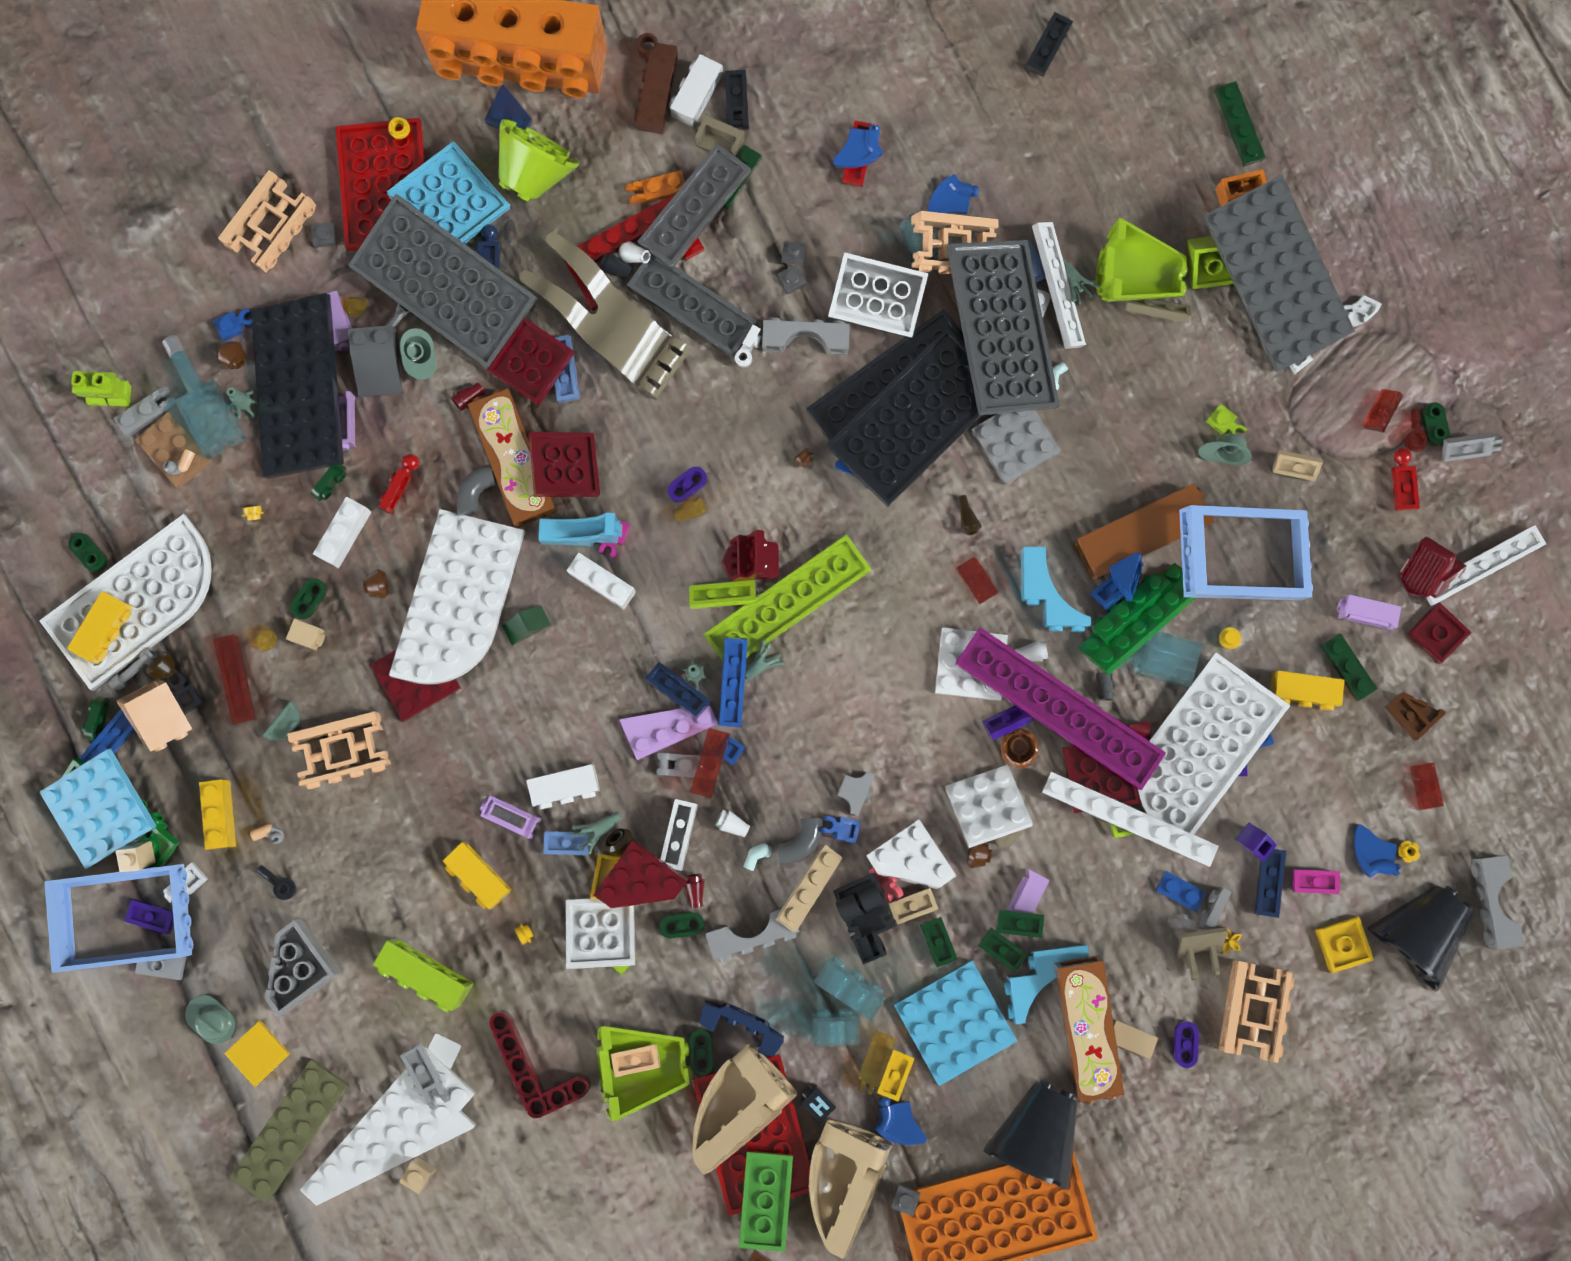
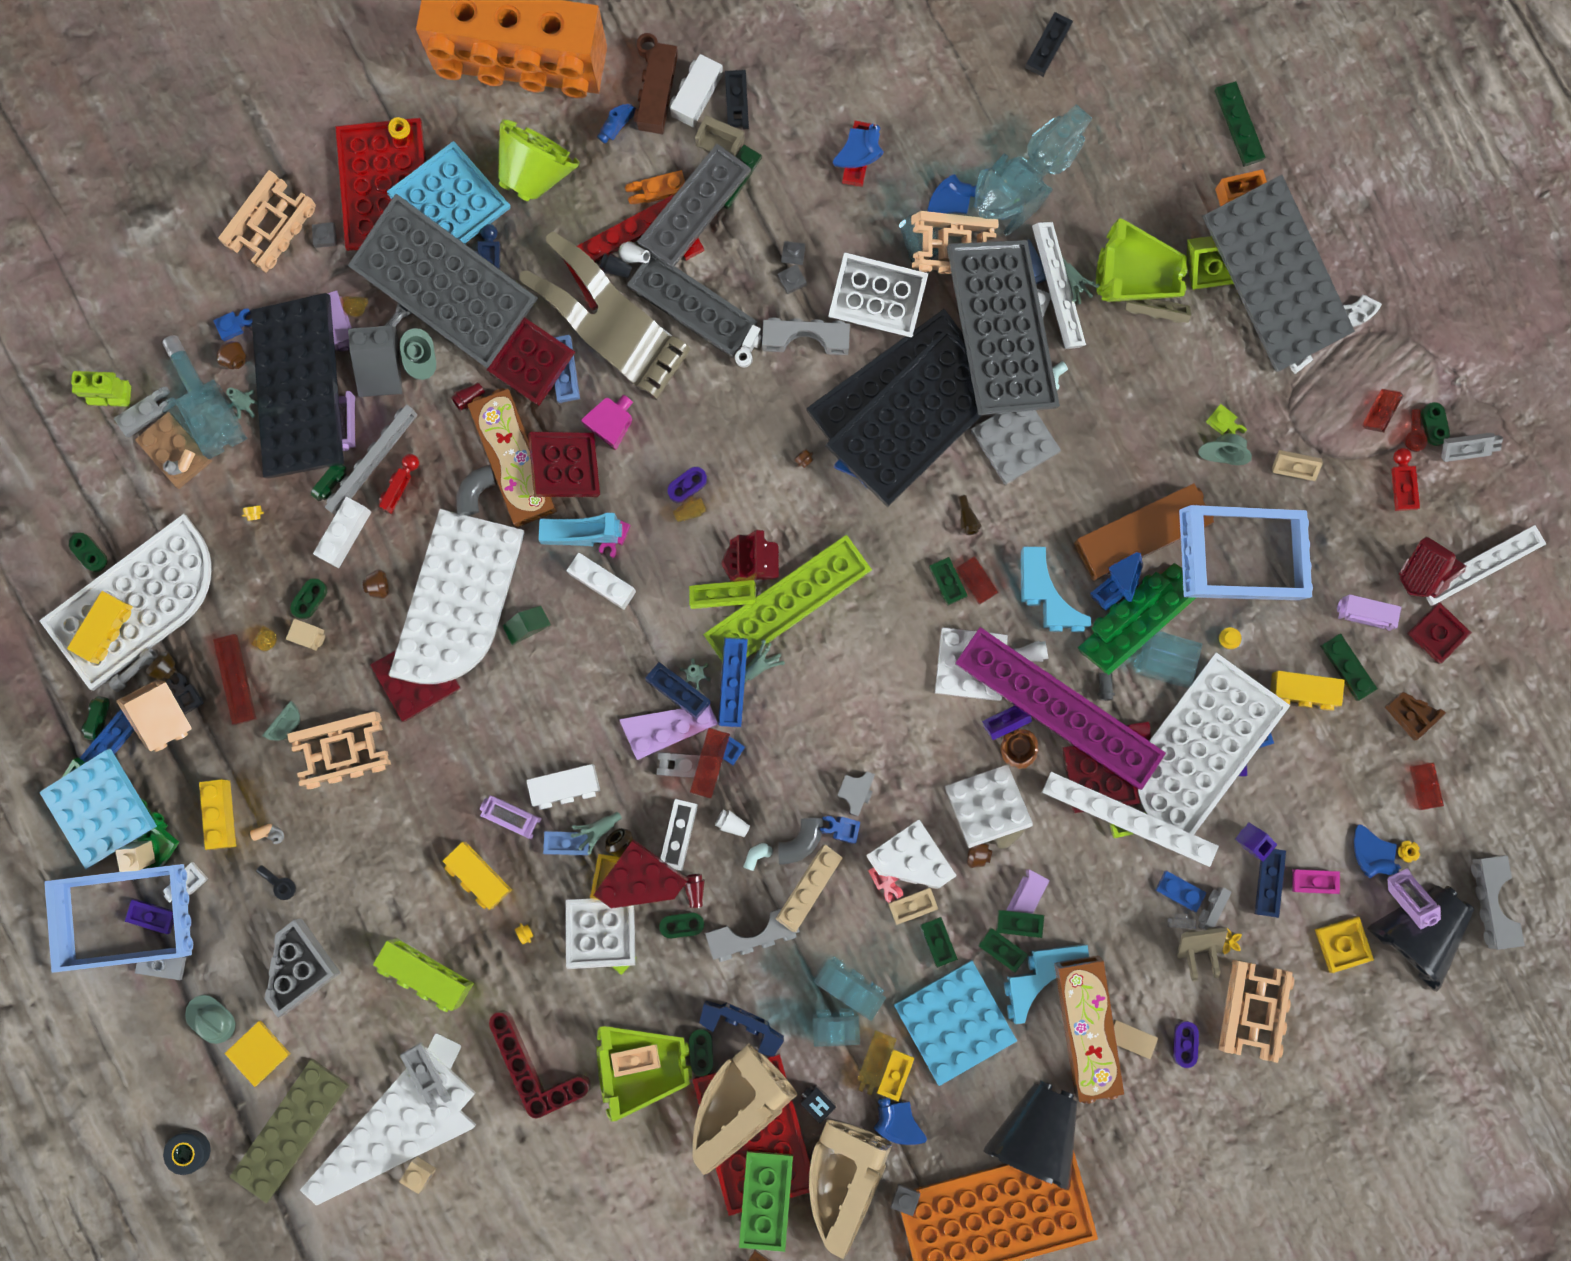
(178, 1156): none -> black wheel
(376, 452): none -> light grey plate
(508, 108): dark blue wing -> none
(609, 420): none -> dark pink torso
(616, 120): none -> blue arm
(866, 914): black plate -> none
(948, 581): none -> dark green plate
(1049, 151): none -> clear light blue piece
(1414, 899): none -> lavender window

